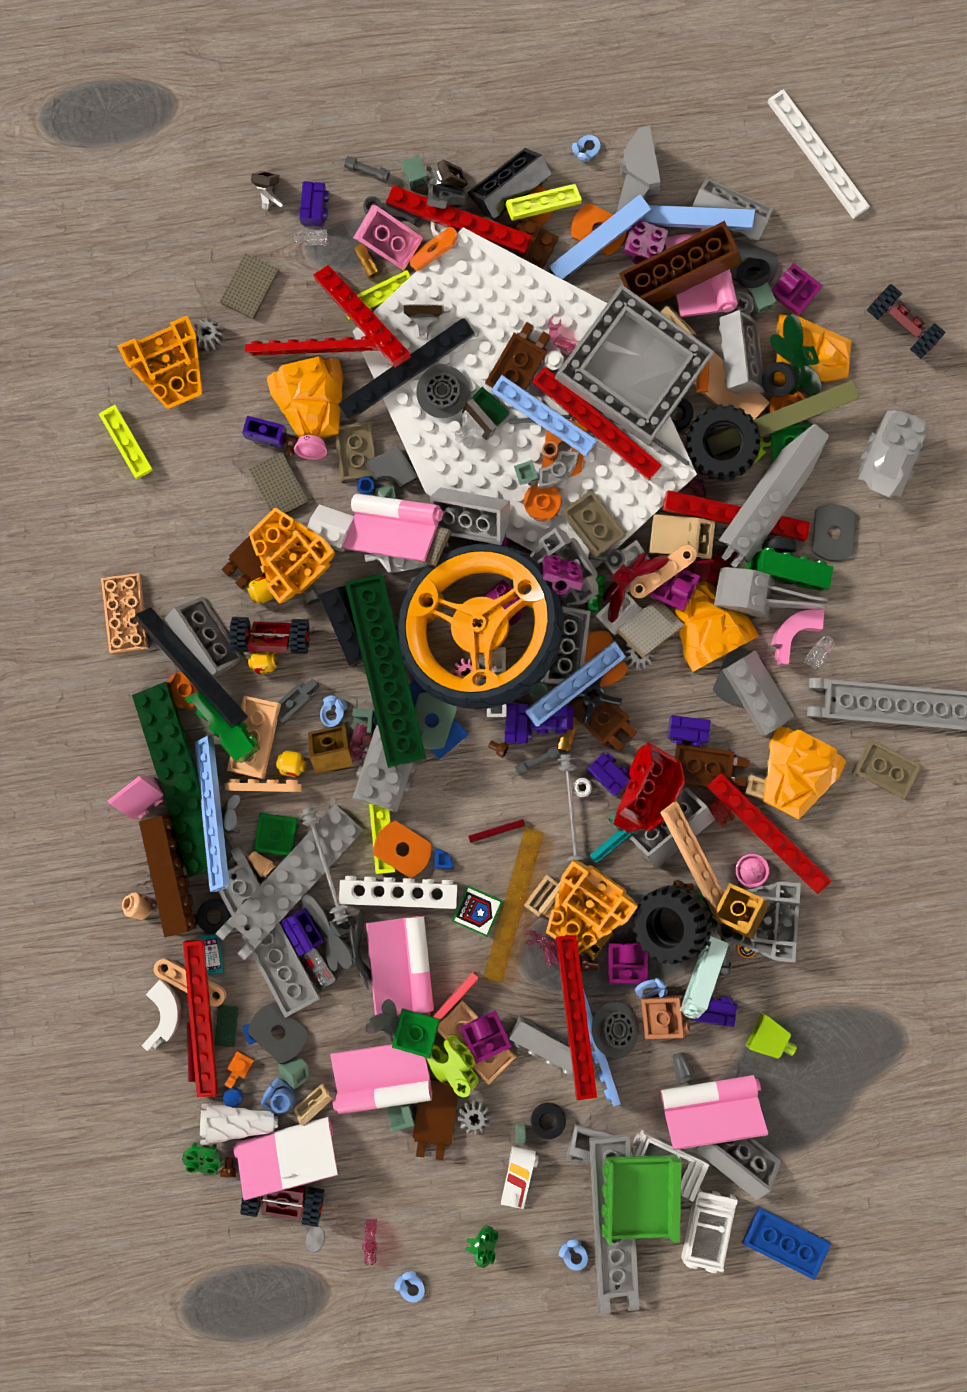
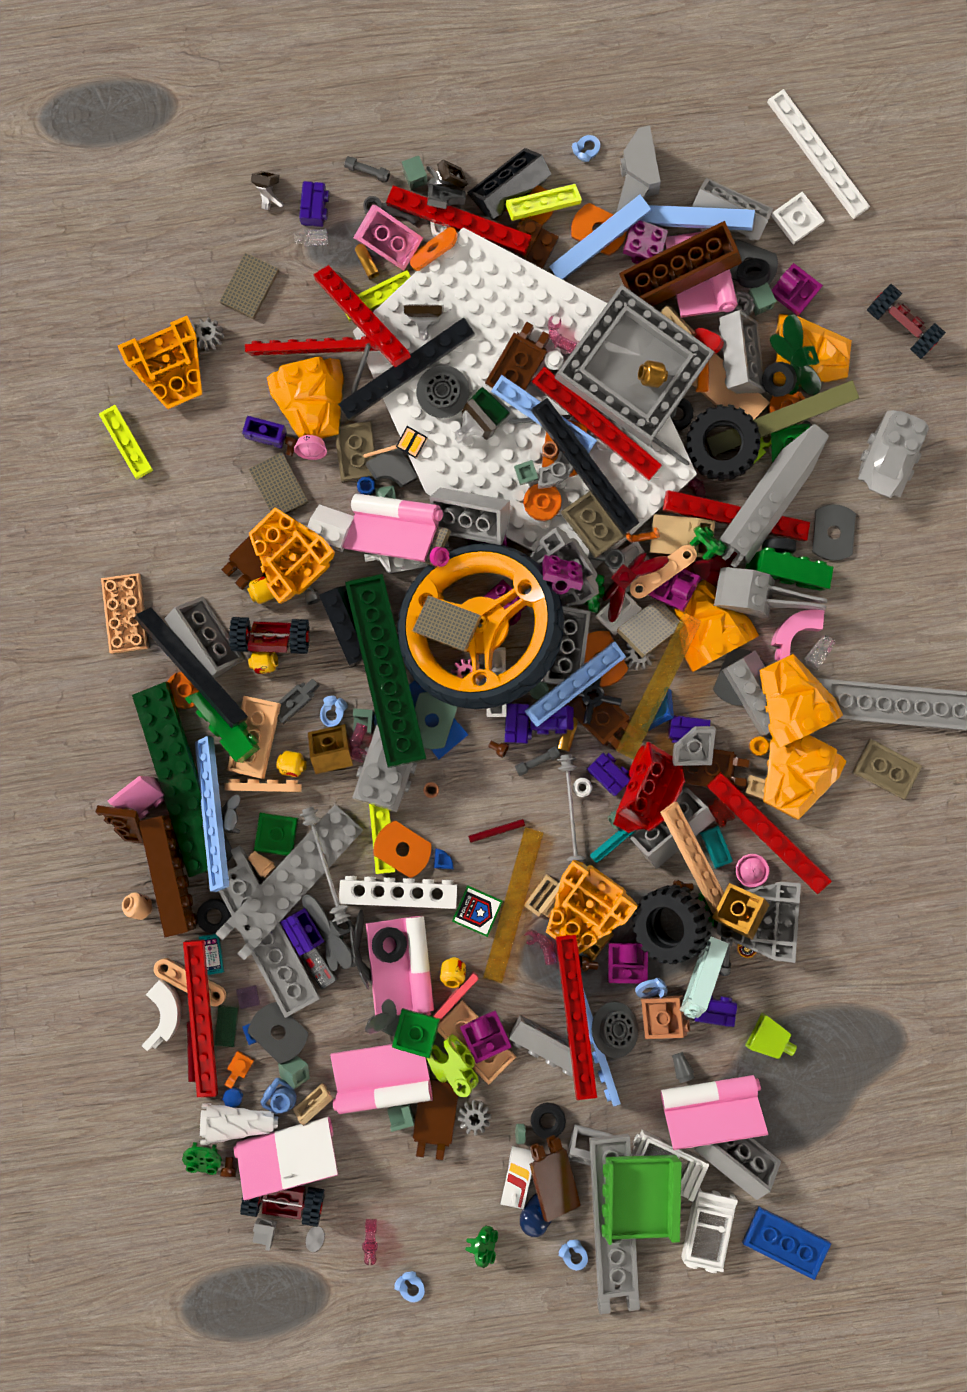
(124, 822): none -> reddish brown wing
(248, 996): none -> clear purple tile
(264, 1232): none -> light grey panel
(361, 367): none -> dark grey axle
(397, 953): none -> black tyre
(410, 443): none -> piece
(426, 790): none -> nougat hose
(439, 556): none -> dark pink tile
(447, 623): none -> dark tan tile
(453, 972): none -> yellow head
(532, 1219): none -> dark blue cap
(553, 1179): none -> reddish brown tile
(585, 466): none -> black tile
(643, 536): none -> orange piece
(652, 374): none -> pearl gold head
(658, 686): none -> clear yellow plate
(664, 712): none -> blue tile
(695, 747): none -> light grey plate
(705, 536): none -> green plate
(710, 339): none -> red tile
(716, 847): none -> teal tile
(759, 746): none -> light orange tile
(795, 701): none -> light orange wedge
(797, 218): none -> white plate

